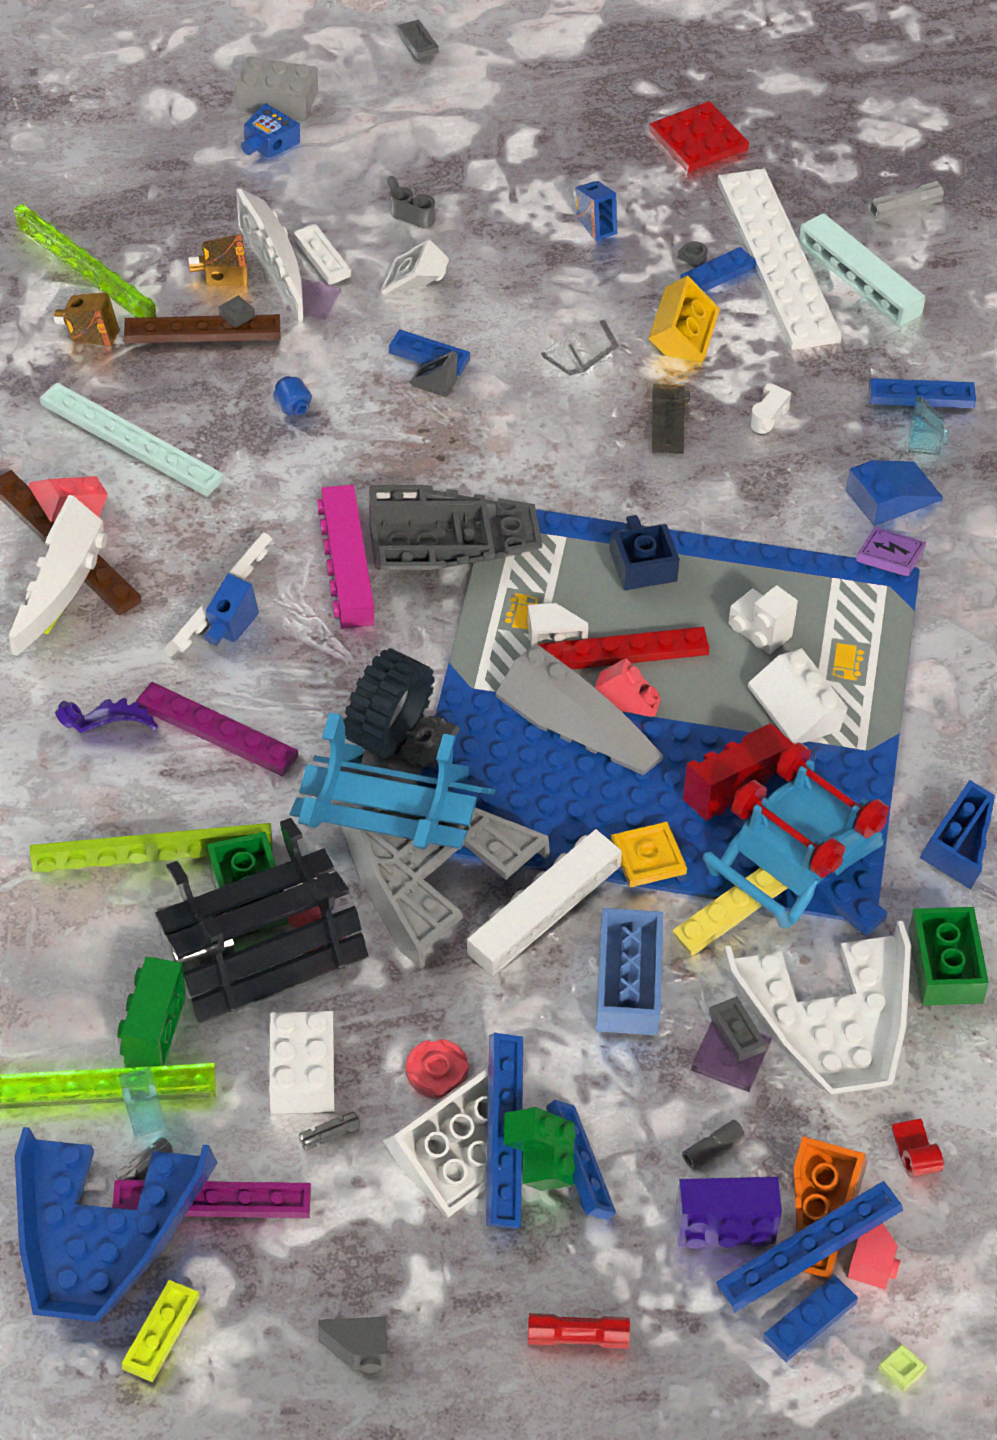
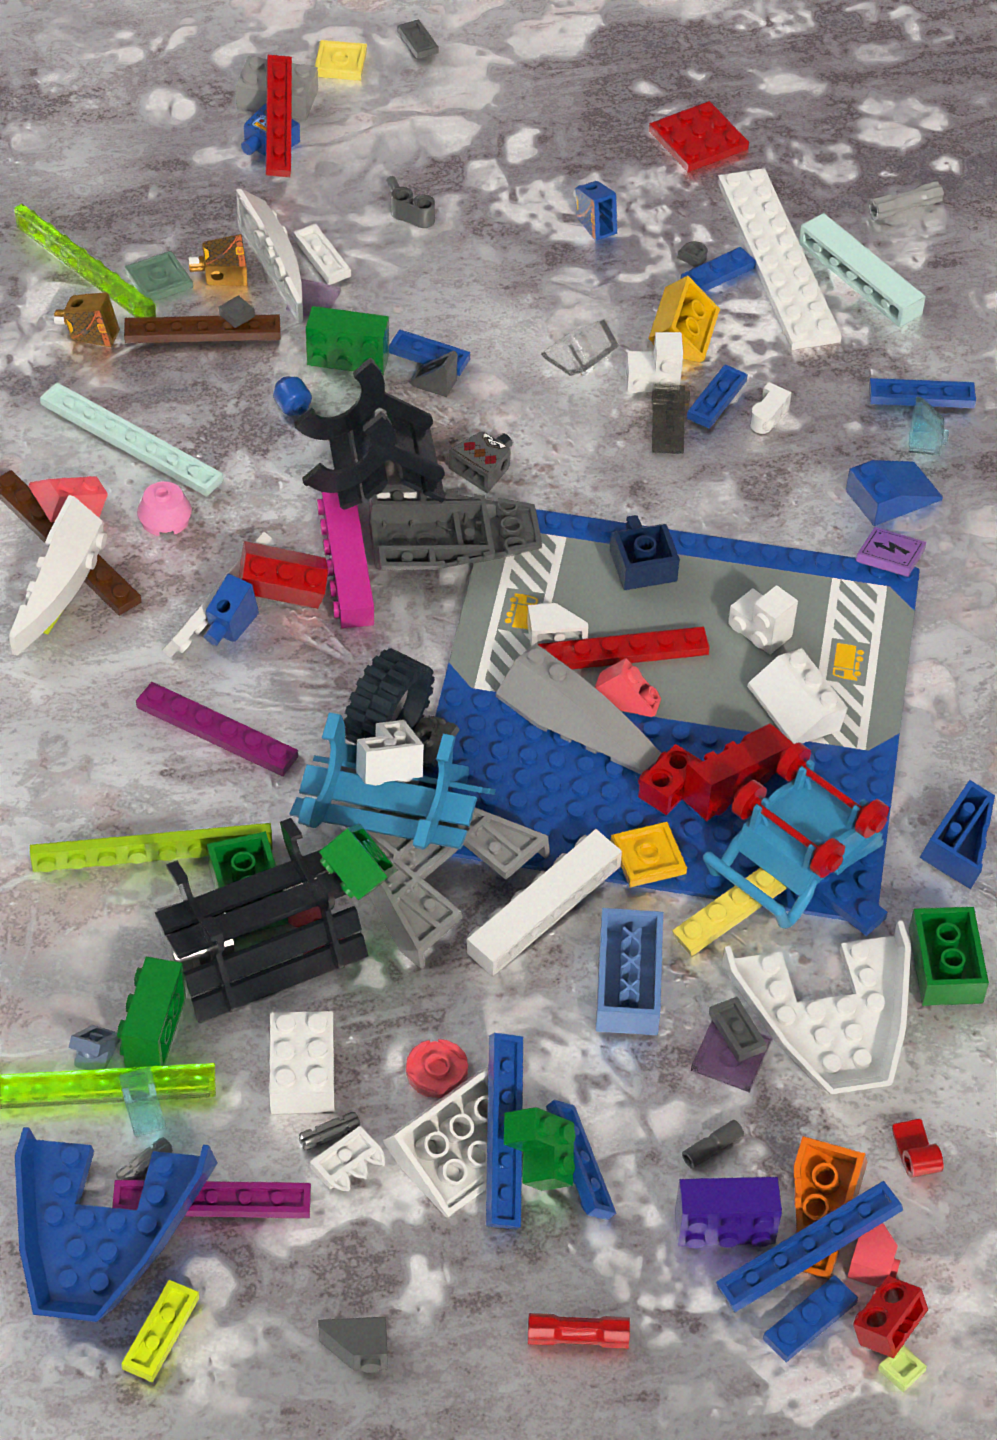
(93, 1047): none -> slope
(105, 713): dark purple plant -> none
(159, 276): none -> sand green tile
(164, 509): none -> bright pink cone
(278, 115): none -> red plate
(284, 574): none -> red slope
(341, 60): none -> light yellow tile
(346, 339): none -> green brick
(346, 1159): none -> white plate
(357, 862): none -> green brick
(390, 755): none -> white brick
(398, 437): none -> black piece
(416, 268): white slope -> none
(481, 459): none -> dark grey torso
(656, 366): none -> white brick
(665, 781): none -> red brick
(717, 396): none -> blue plate
(890, 1316): none -> red brick

